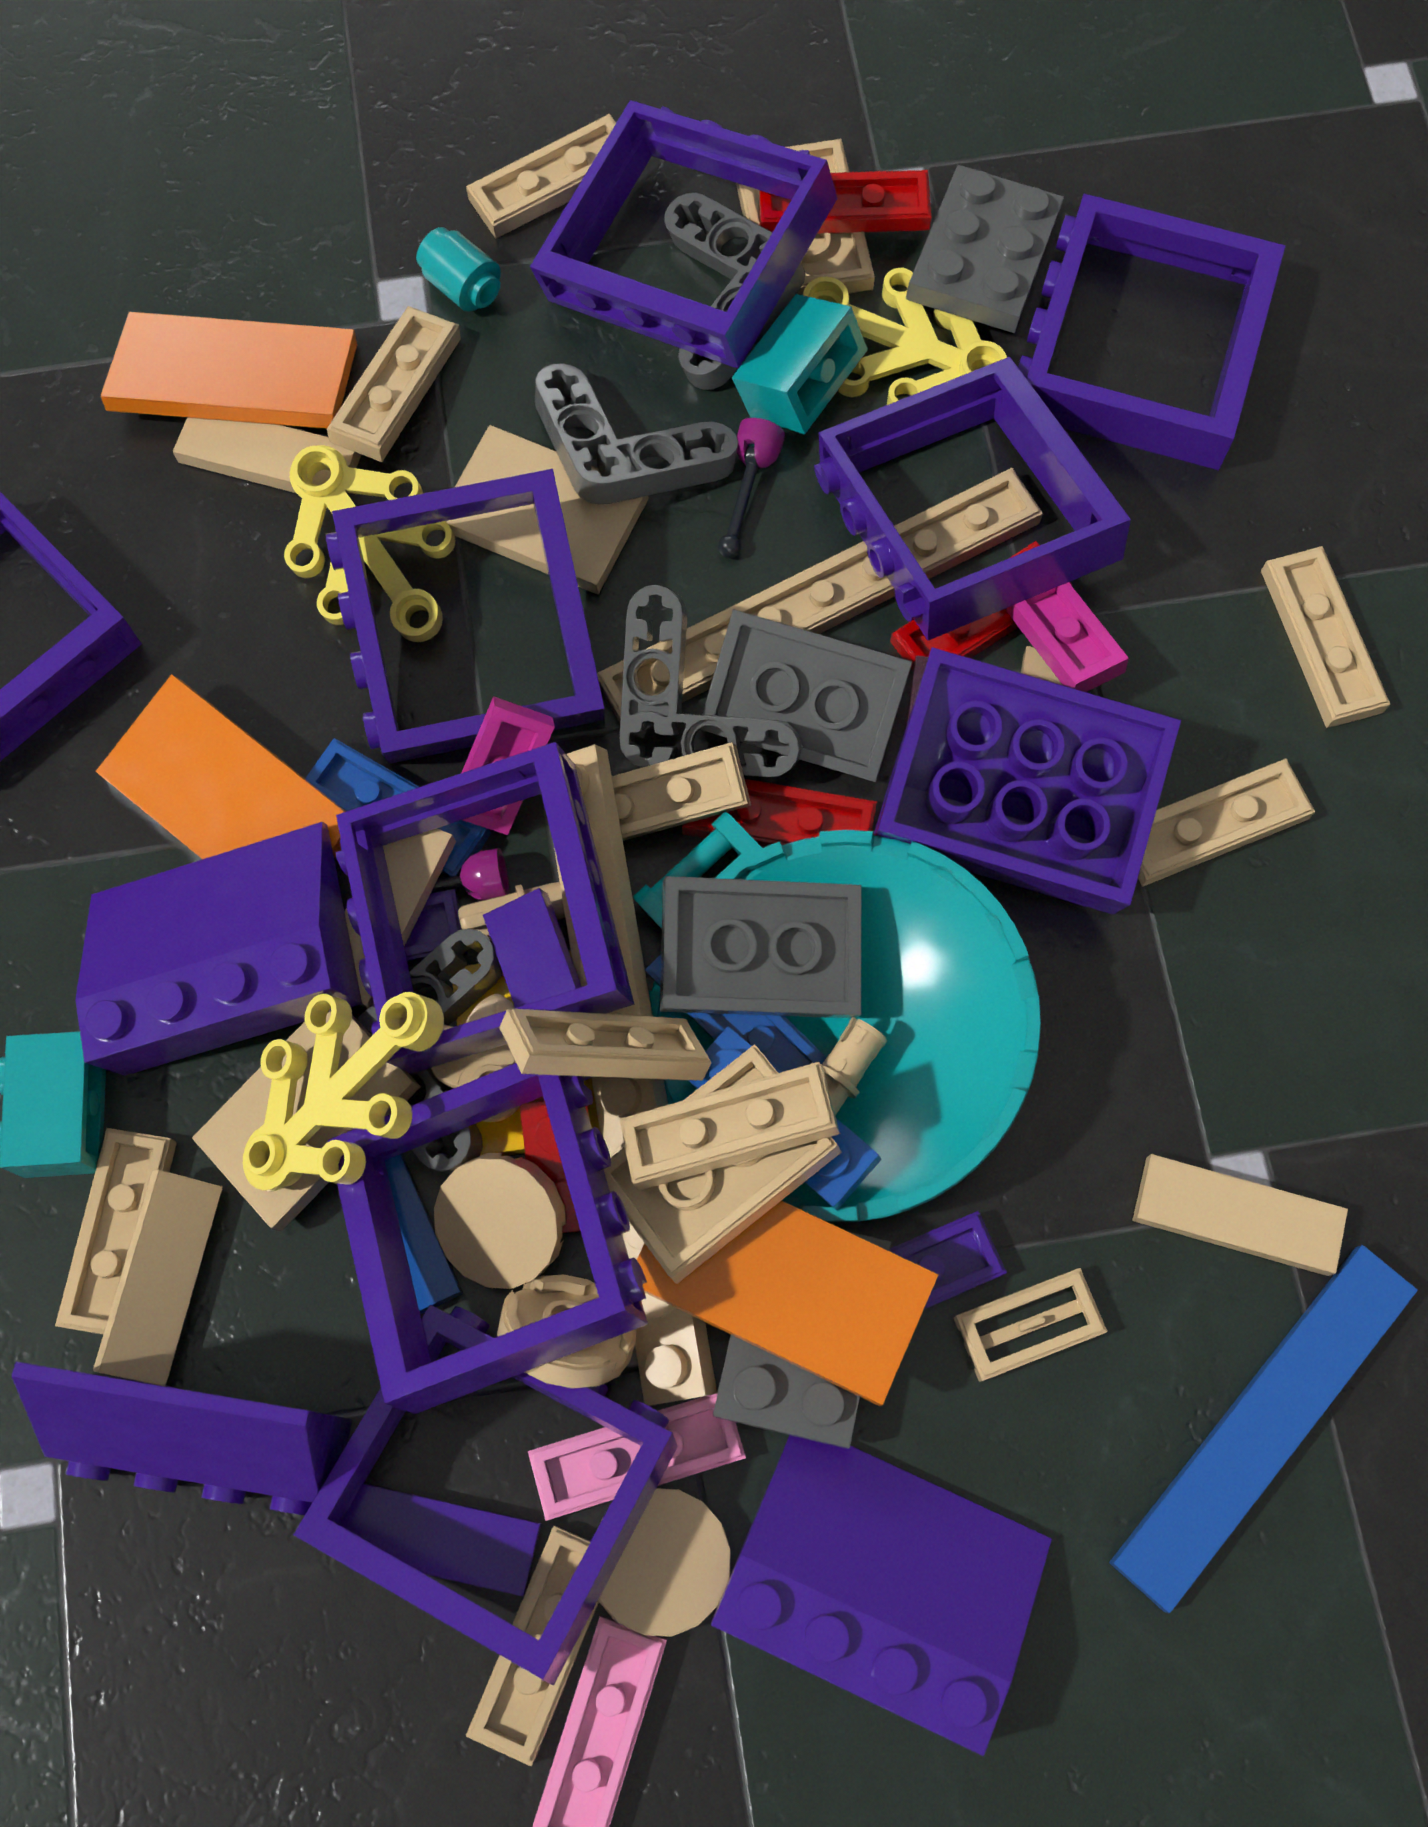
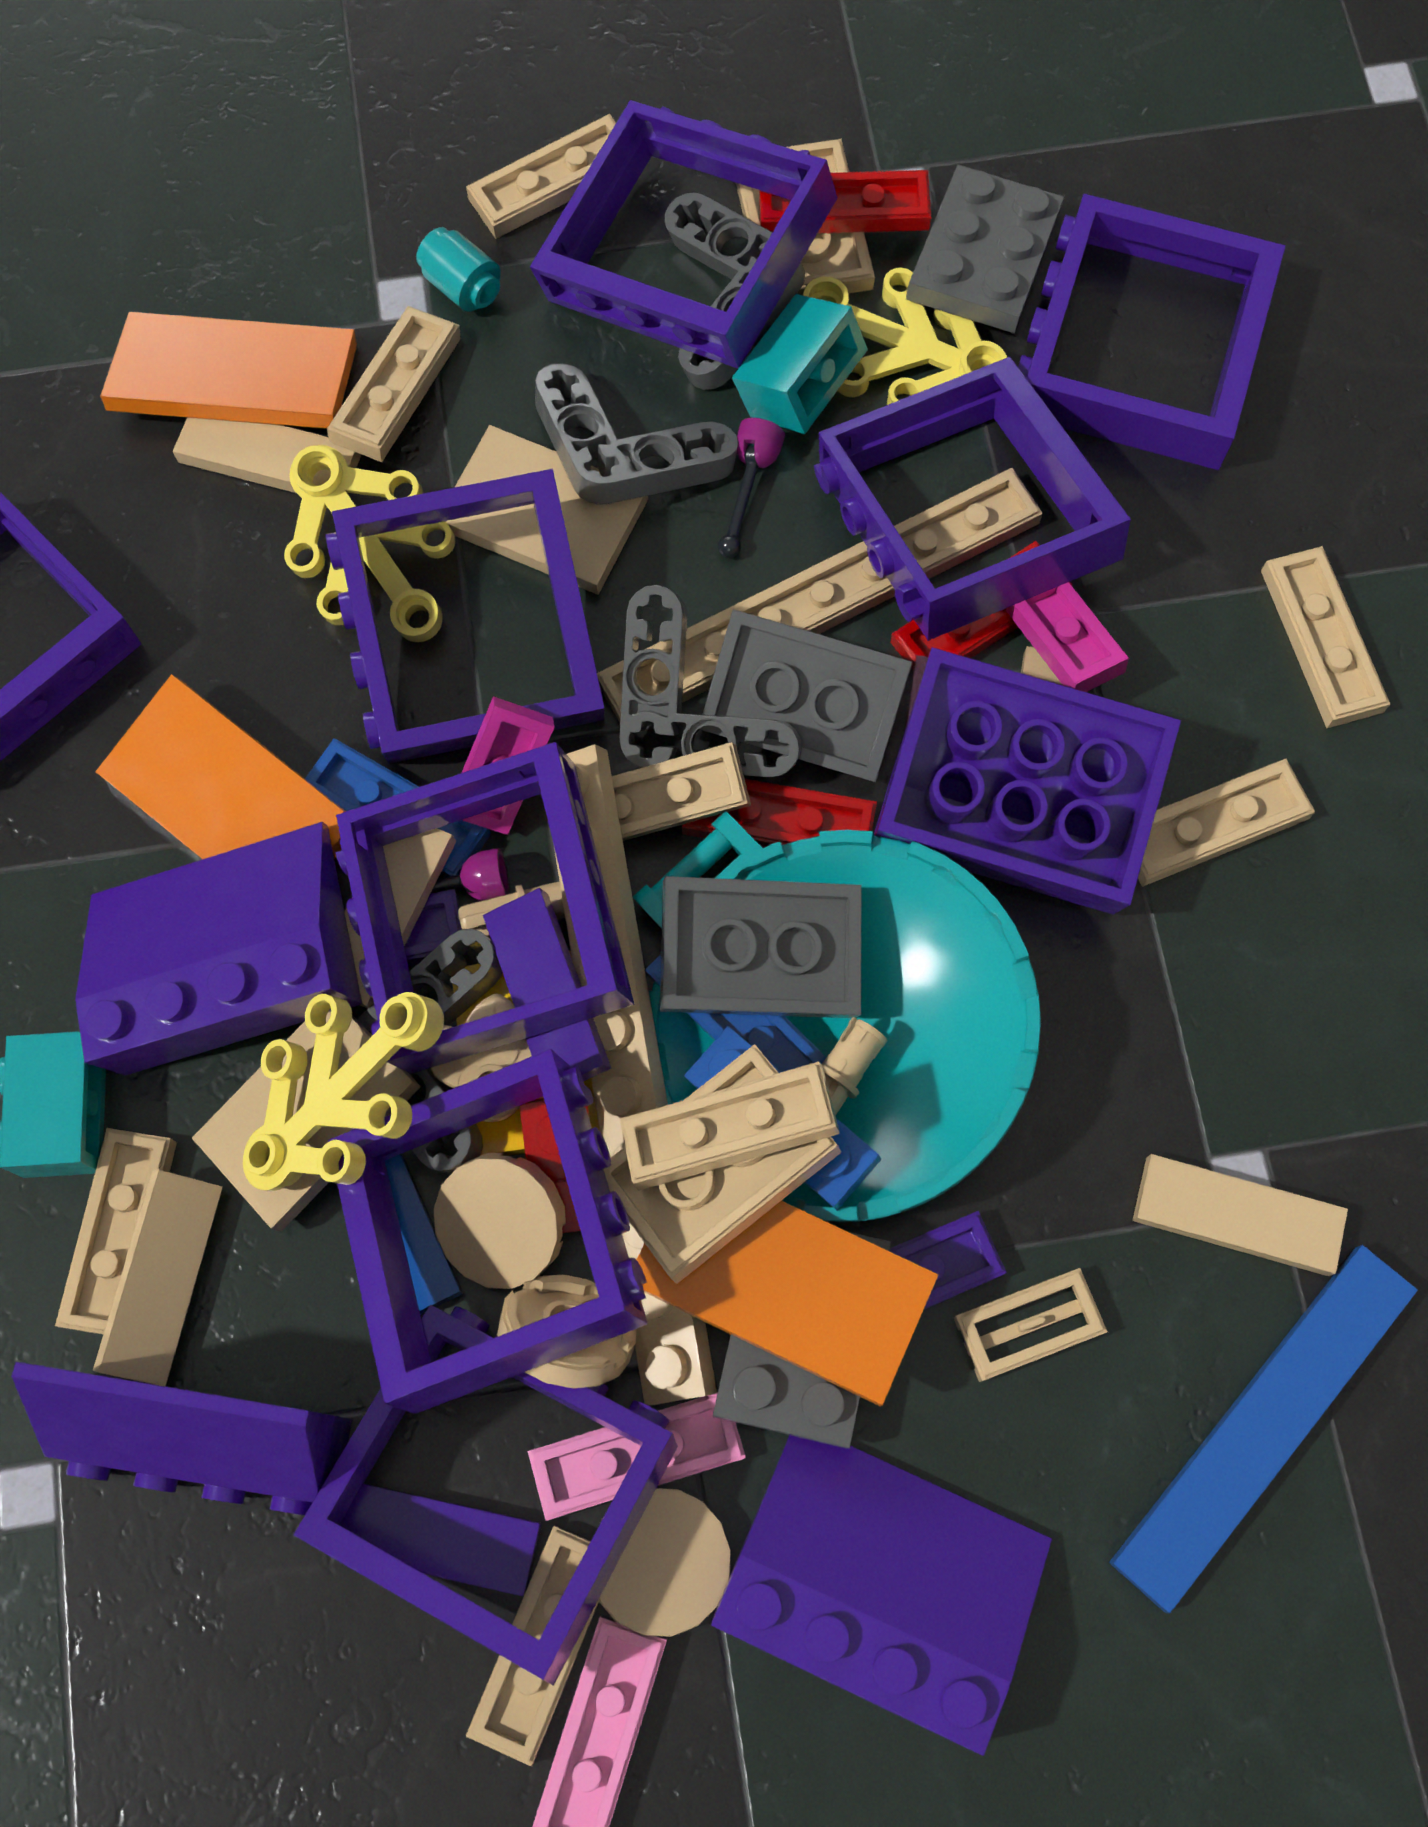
(603, 1045): tan tile -> none

